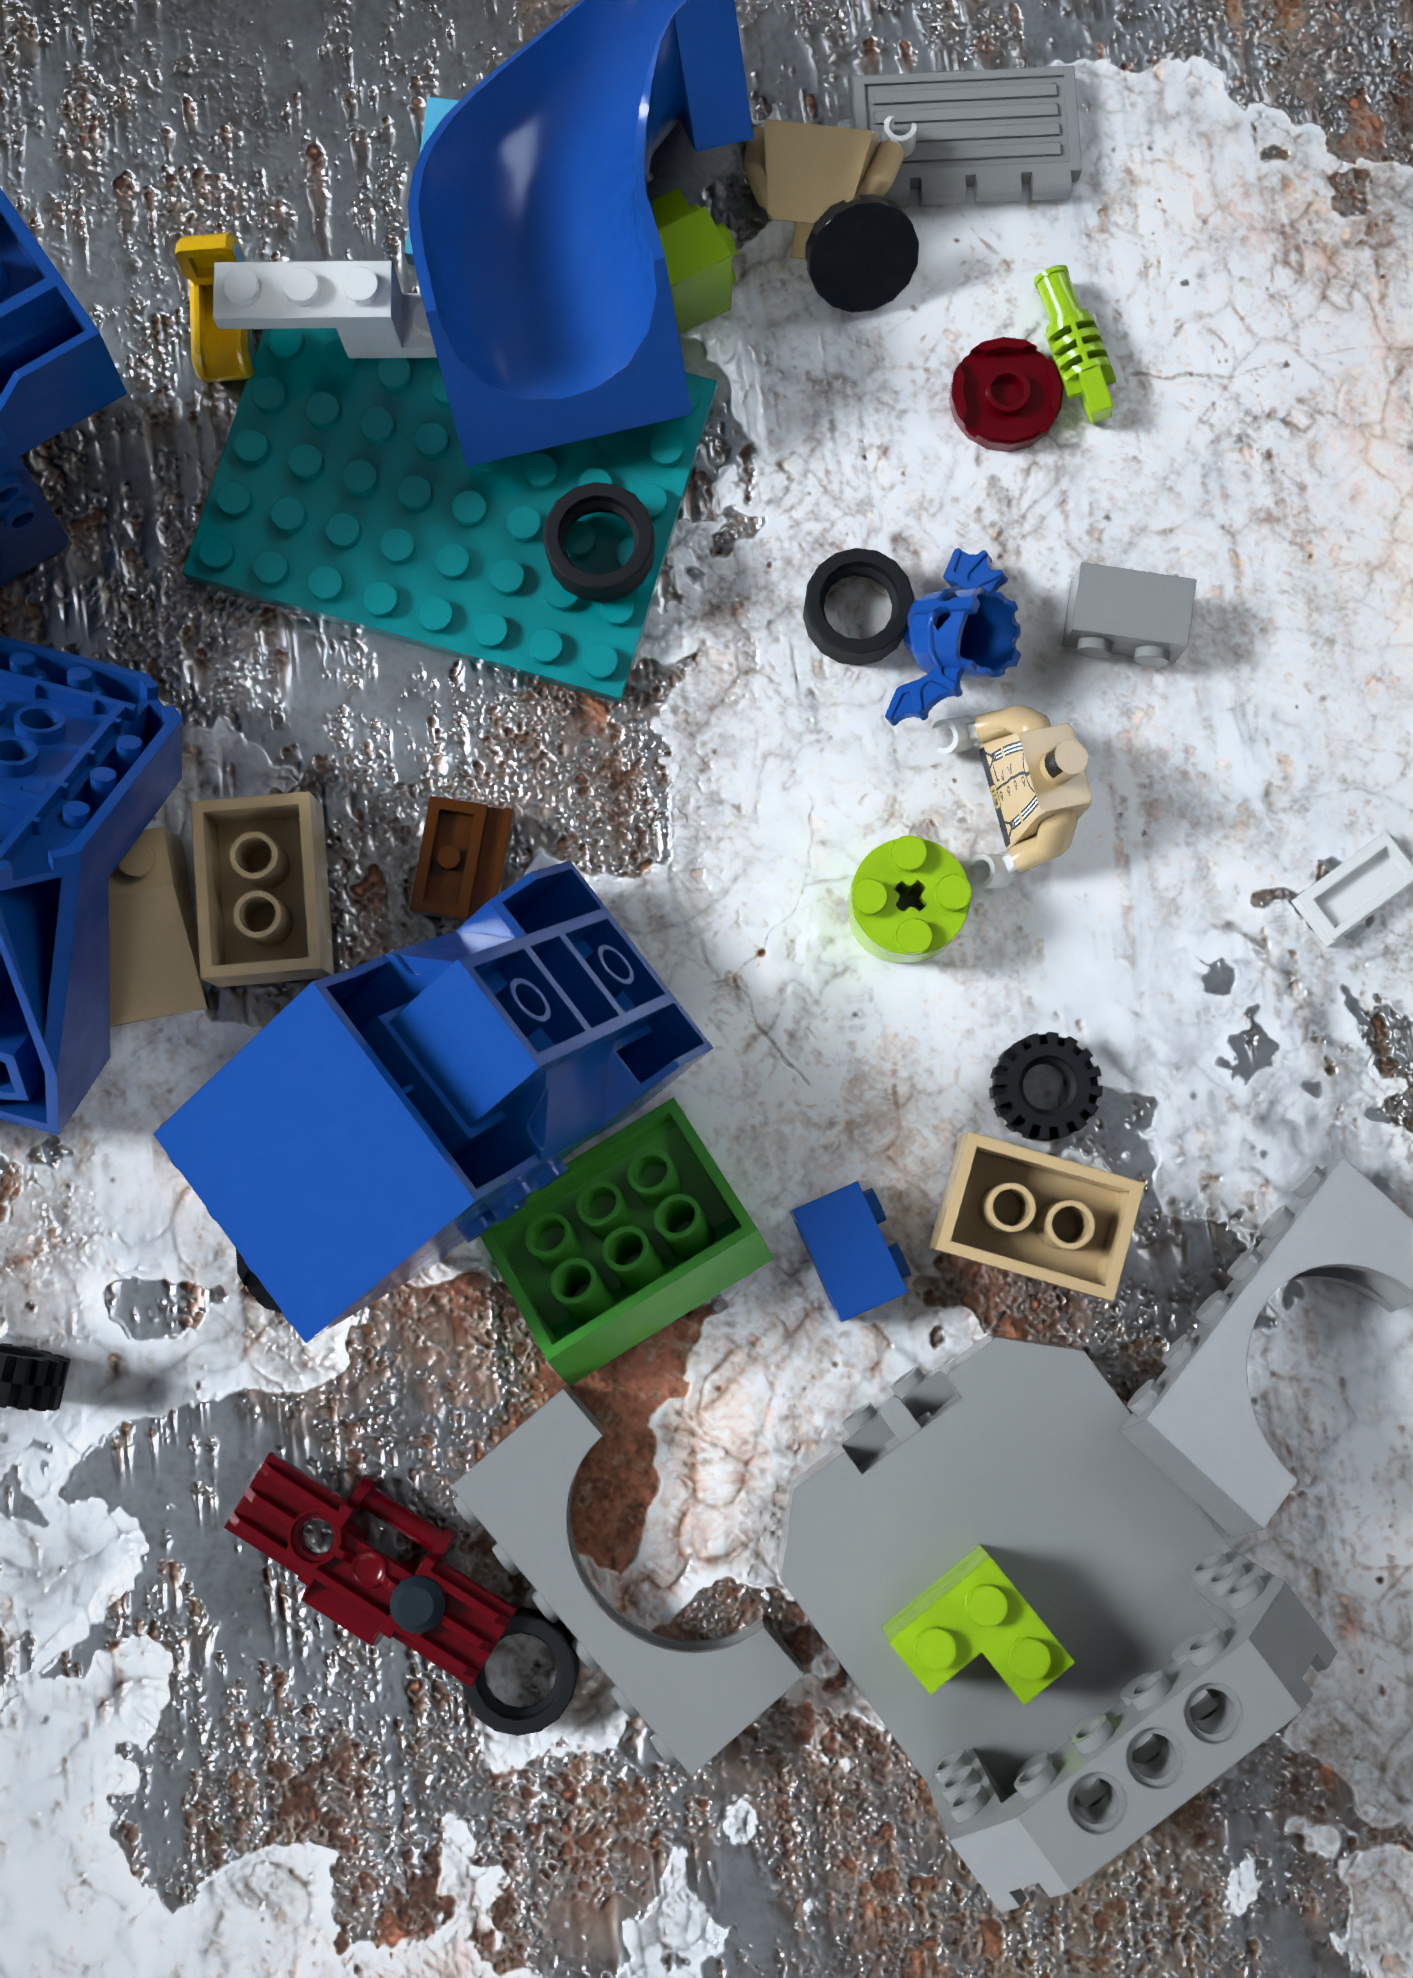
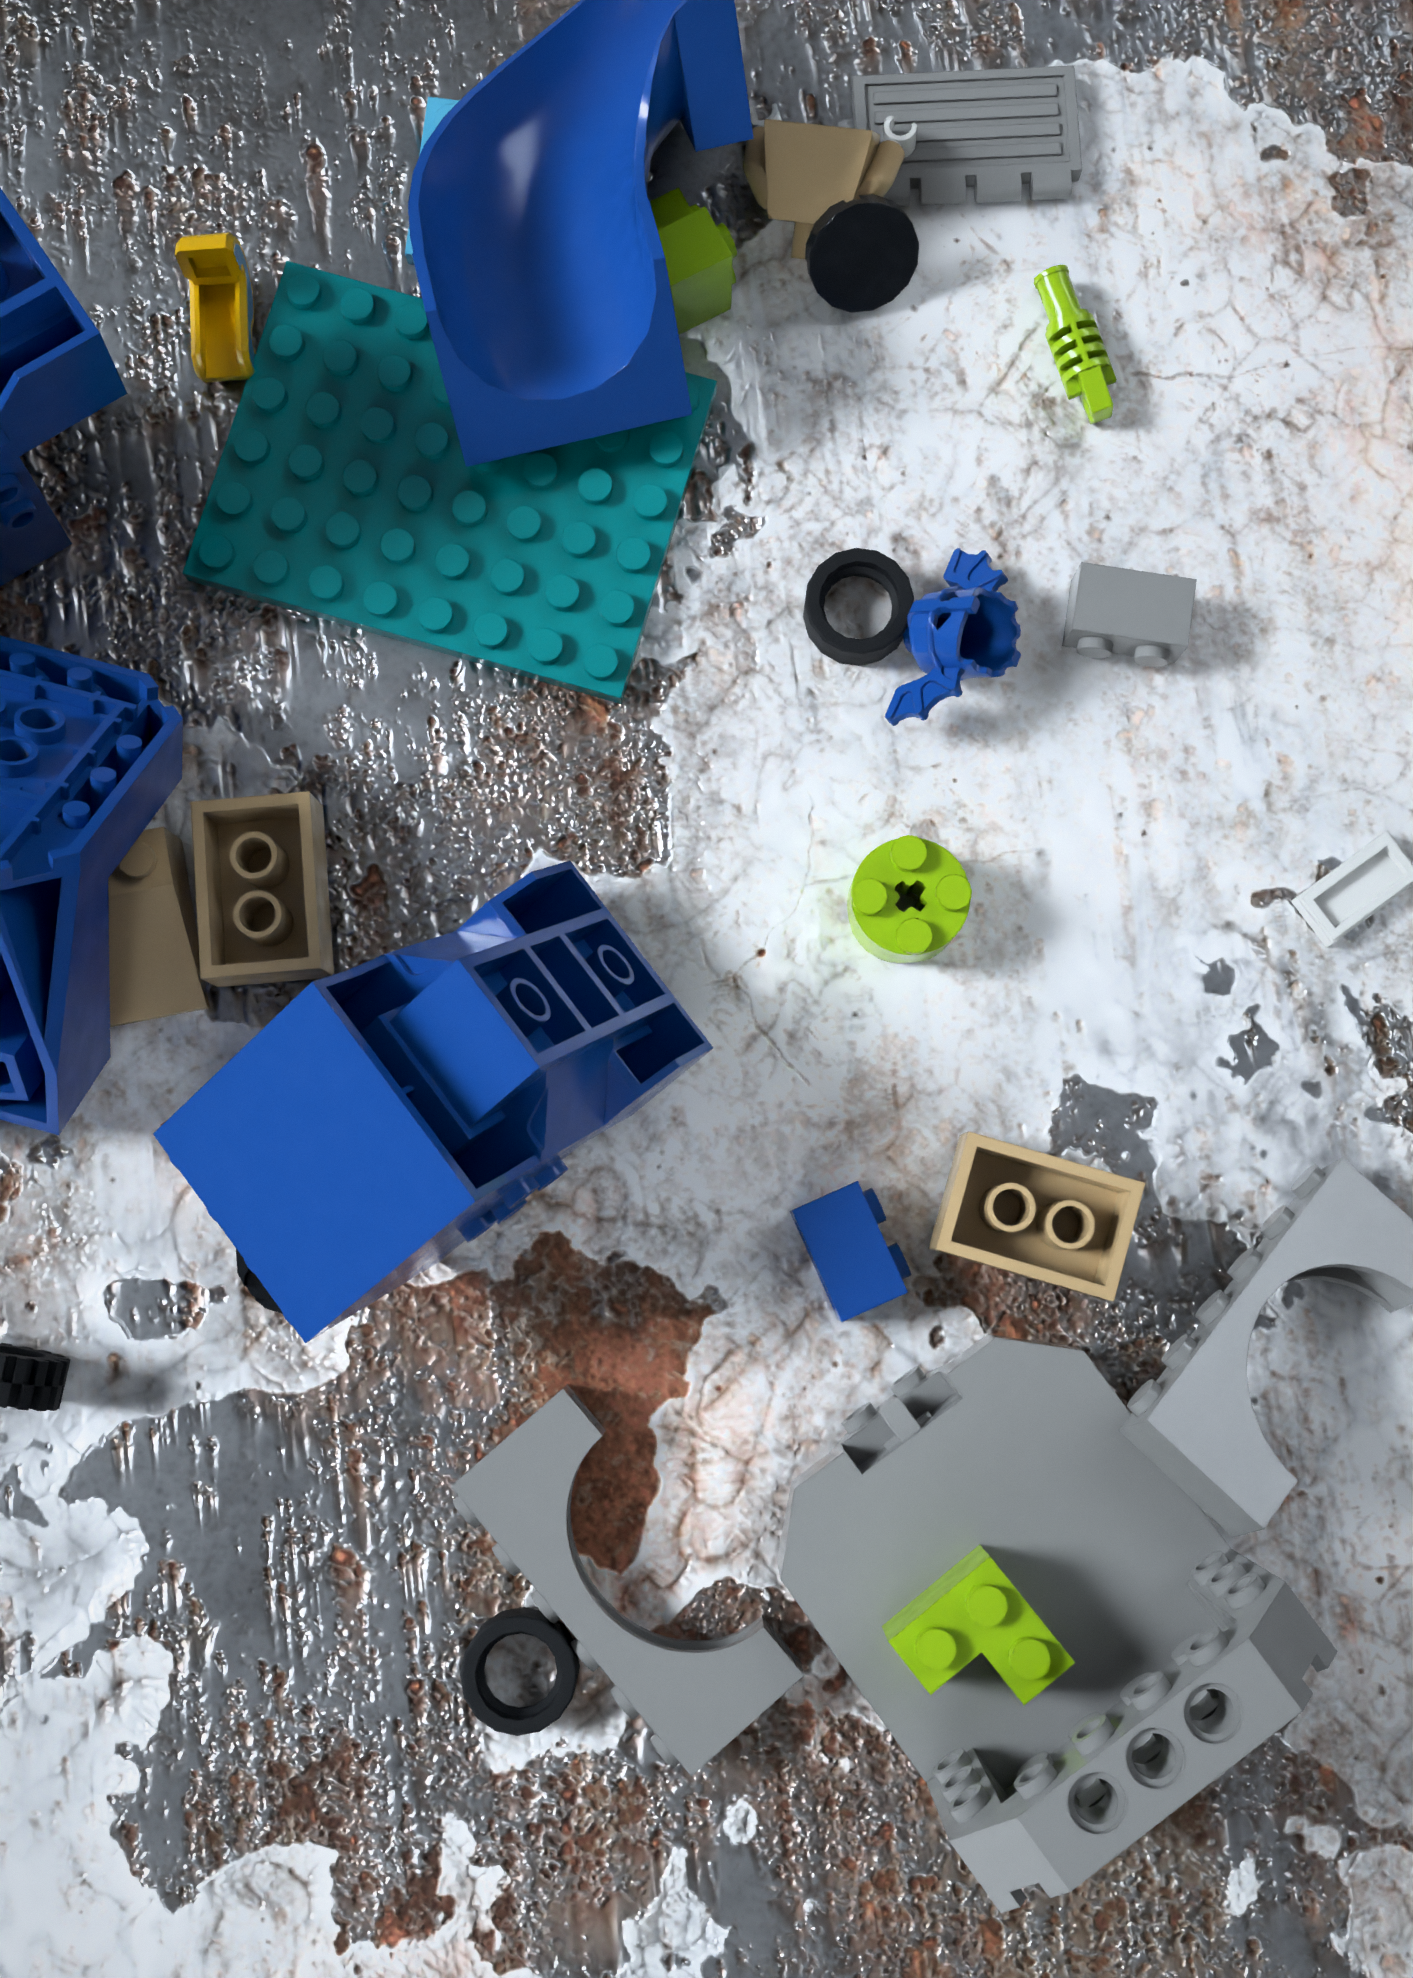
(352, 296): white bracket -> none
(360, 1586): dark red piece -> none
(461, 858): reddish brown plate -> none
(588, 500): black tyre -> none
(624, 1243): bright green slope -> none
(1006, 394): dark red tile -> none
(1034, 785): tan torso -> none
(1070, 1061): black tyre -> none

